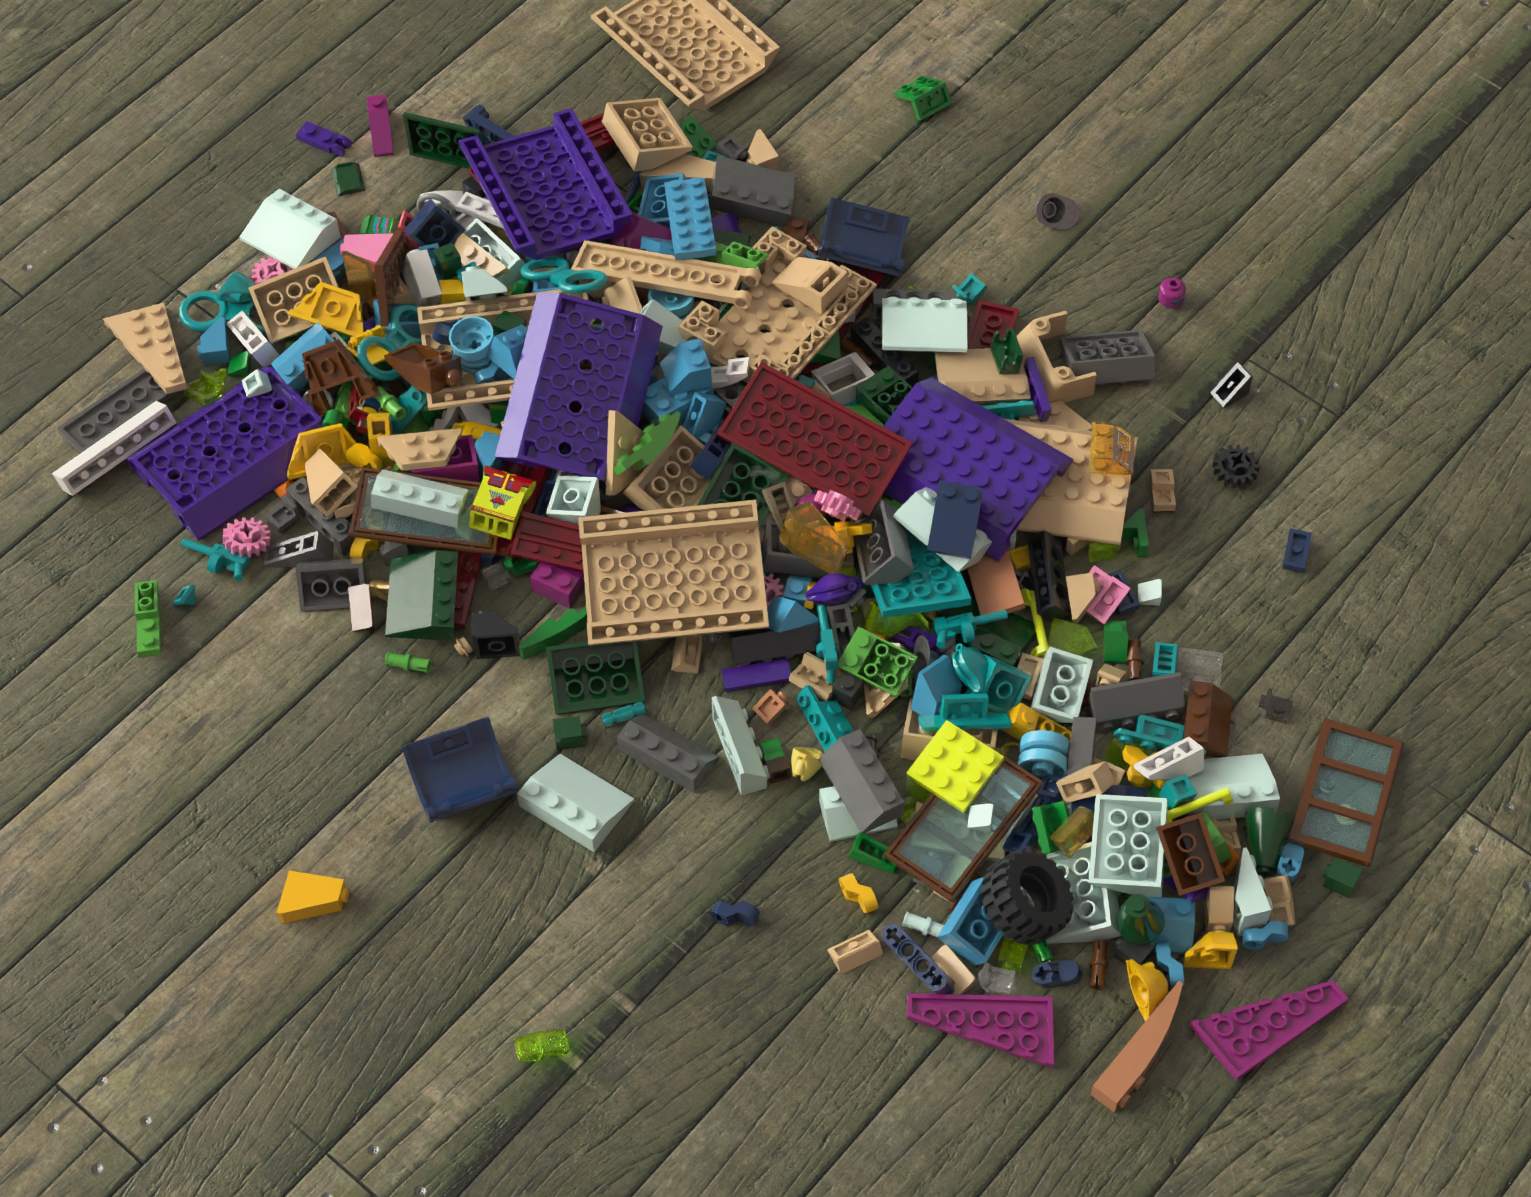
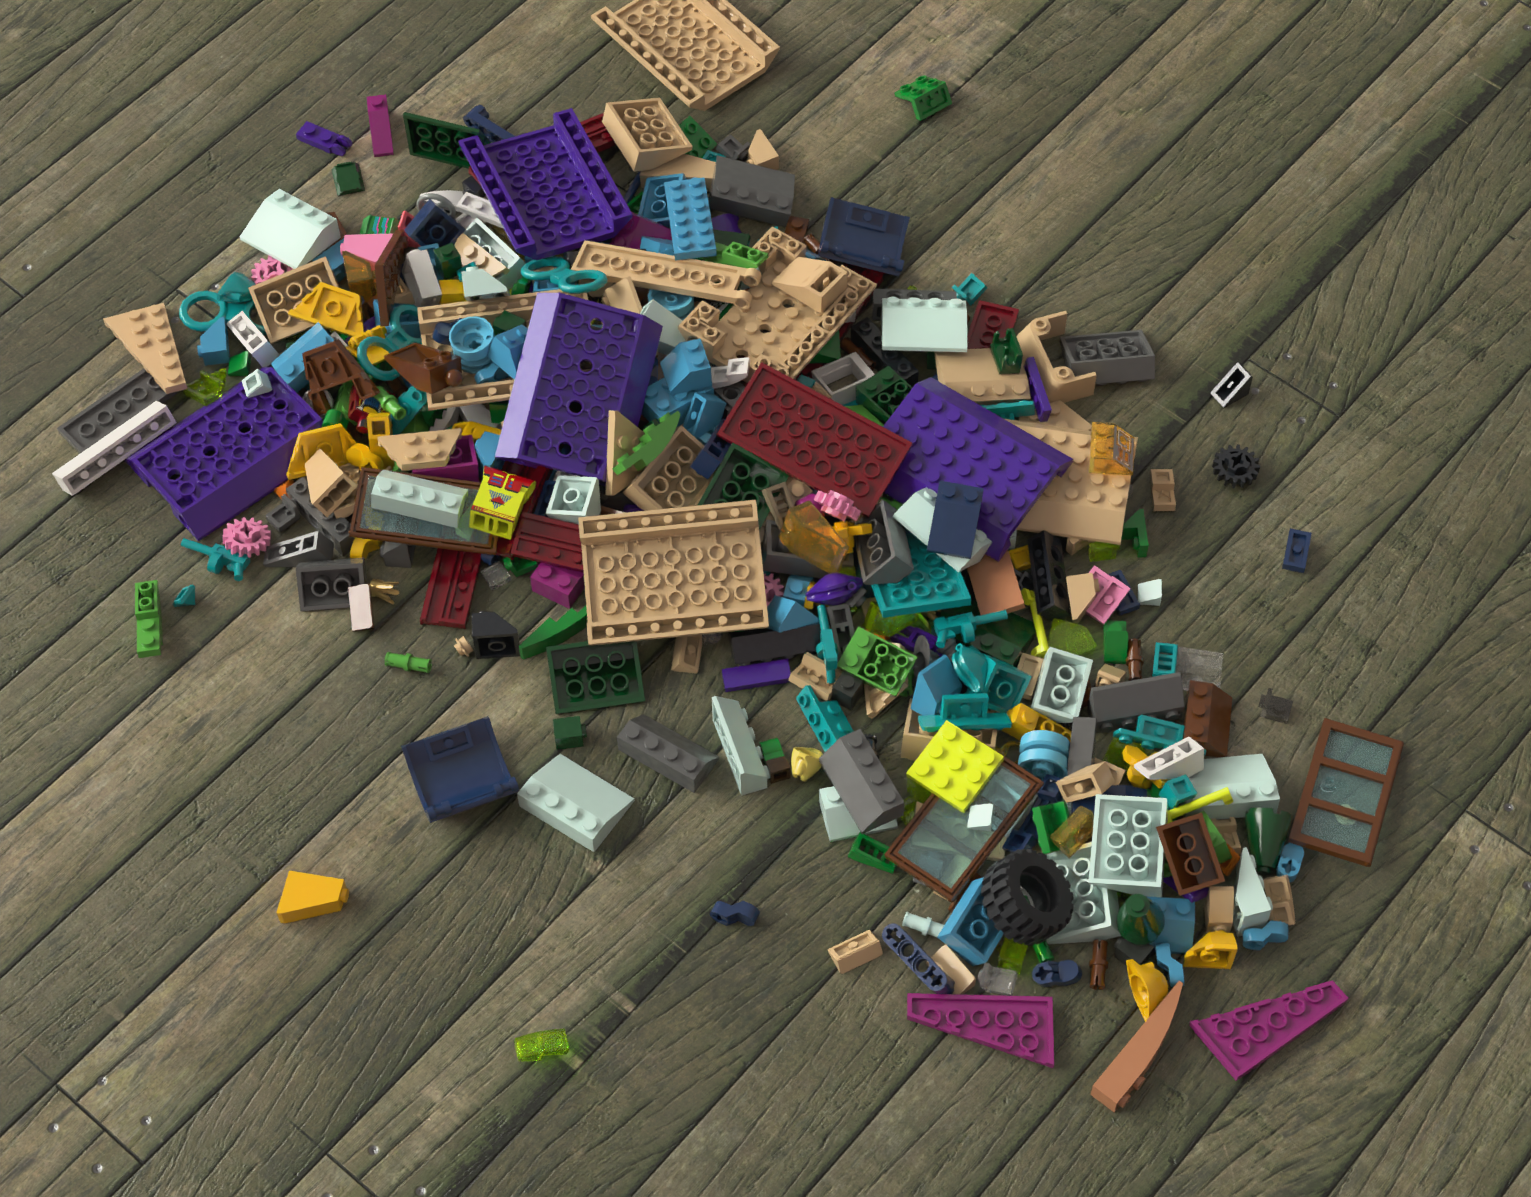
(422, 596): slope -> none
(623, 714): teal axle -> none
(771, 706): nougat bracket -> none
(858, 893): yellow piece -> none
(1057, 211): flat silver piece -> none
(1172, 292): magenta head -> none
(1341, 877): dark green brick -> none

